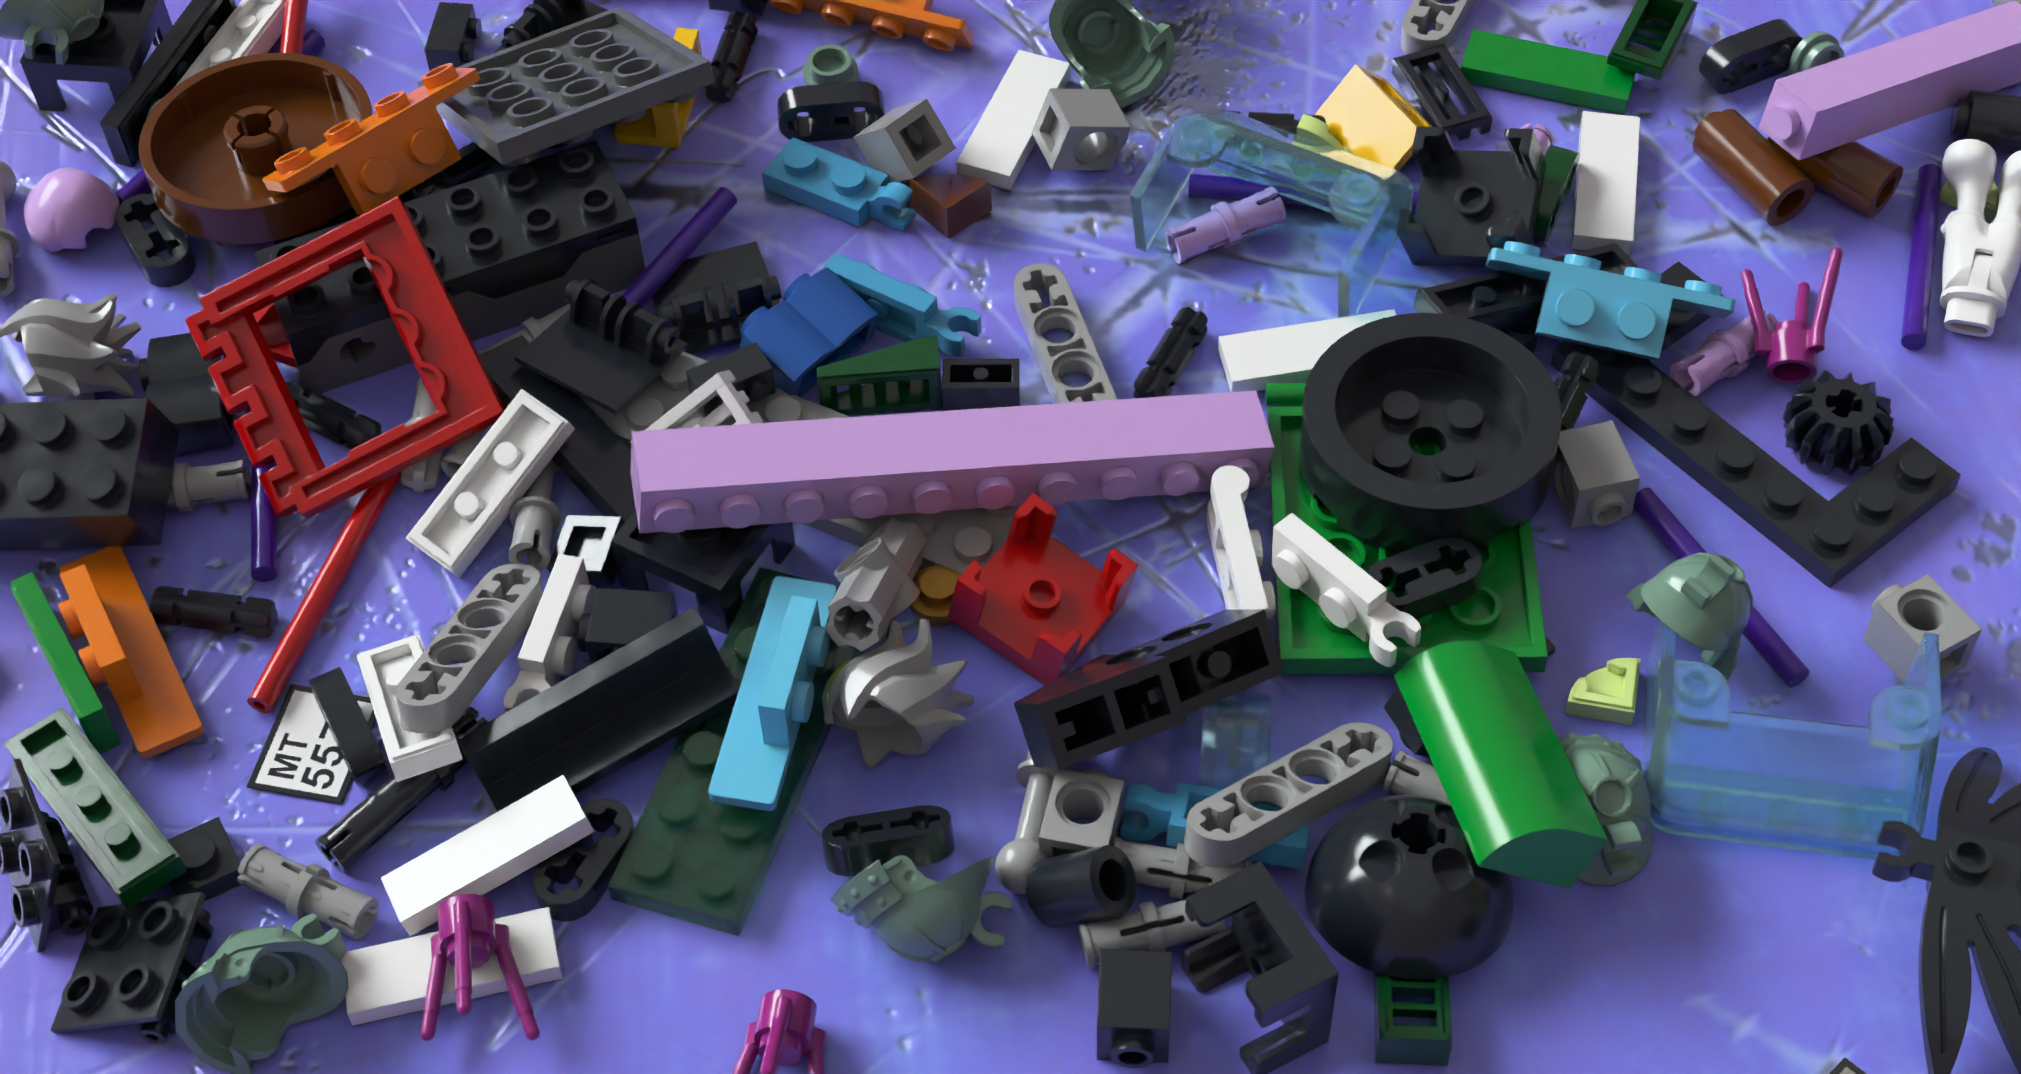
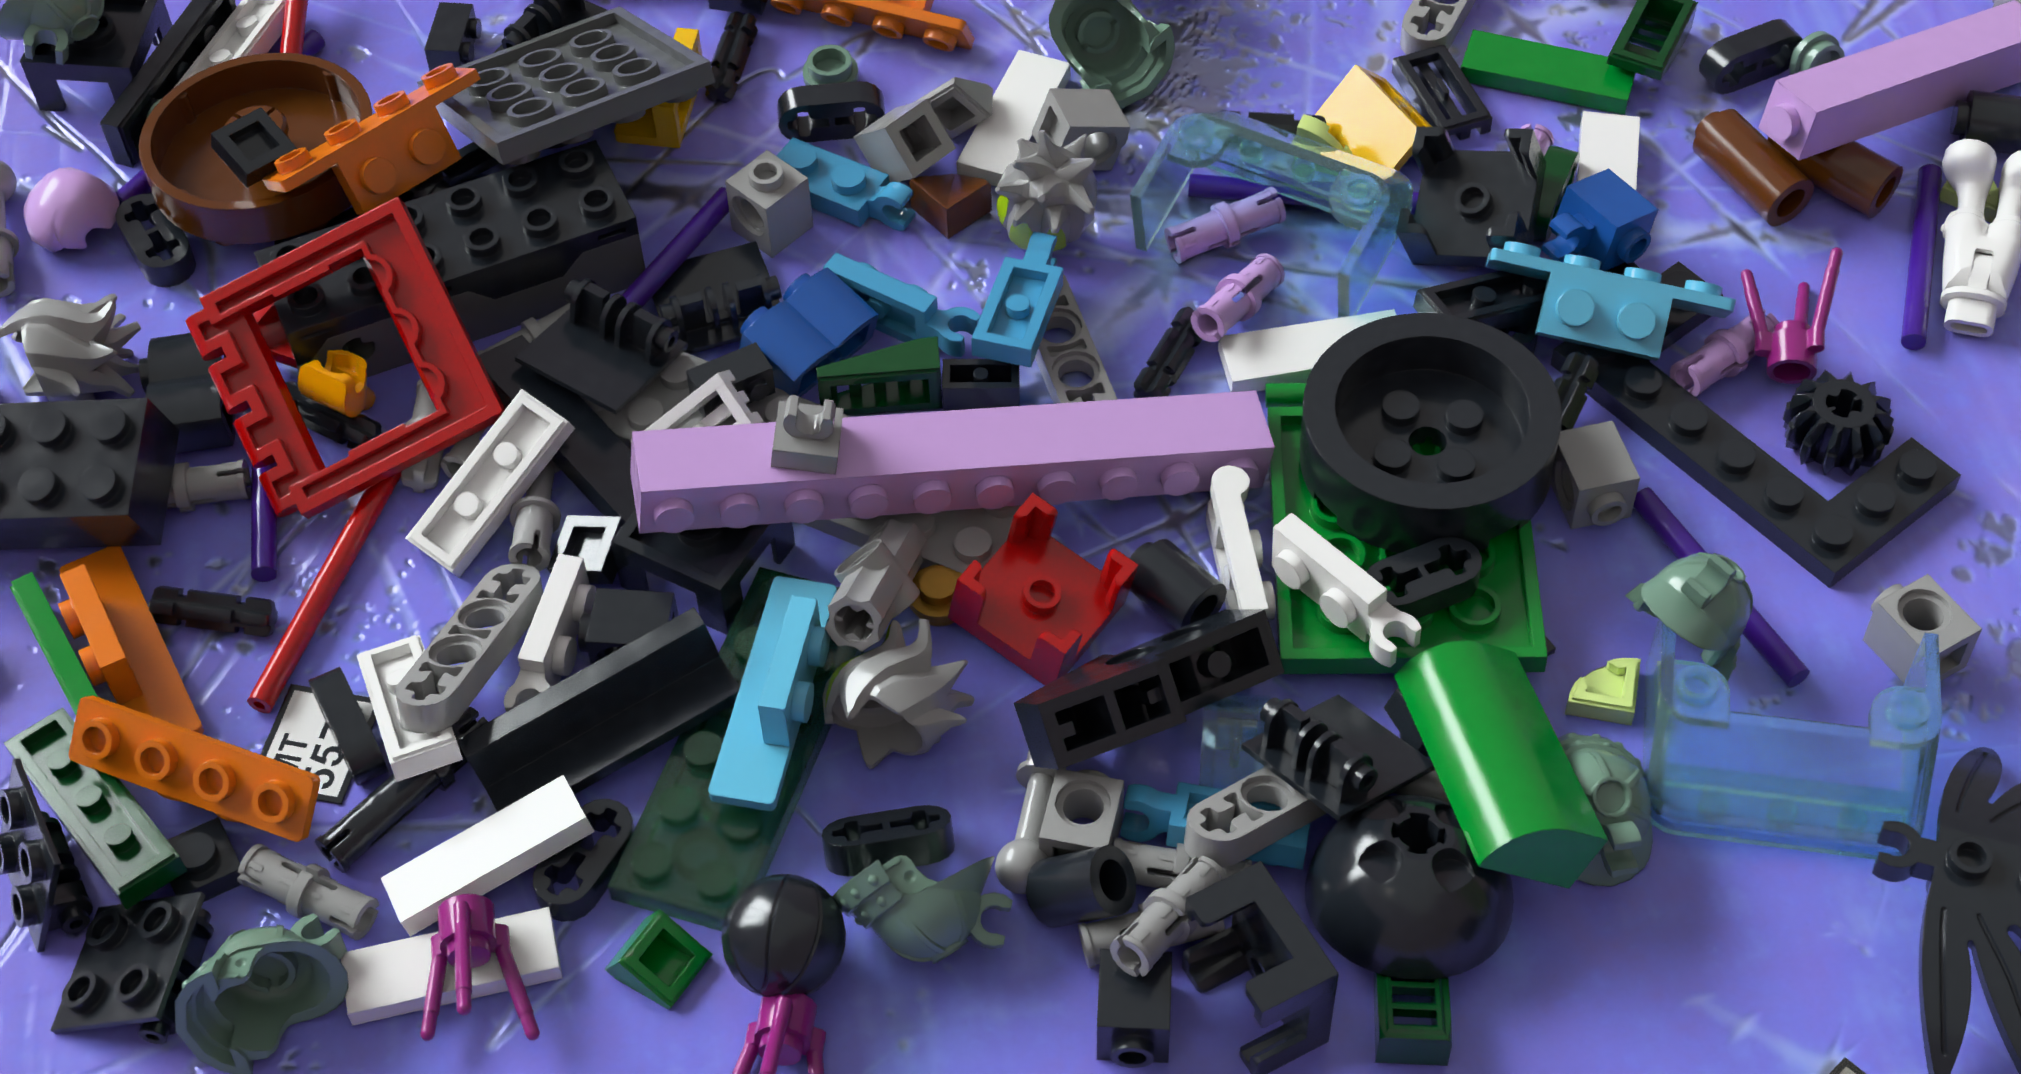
(194, 768): none -> orange bracket
(251, 146): none -> black plate
(339, 384): none -> light orange piece
(659, 960): none -> green slope
(769, 203): none -> light grey brick
(783, 936): none -> black piece
(807, 436): none -> light grey tile
(961, 104): none -> light grey slope
(1020, 305): none -> dark azure plate
(1047, 191): none -> light grey hair
(1163, 918): none -> light grey pin
(1175, 584): none -> black brick
(1221, 312): none -> lavender pin
(1334, 754): none -> black hinge
(1602, 221): none -> blue brick

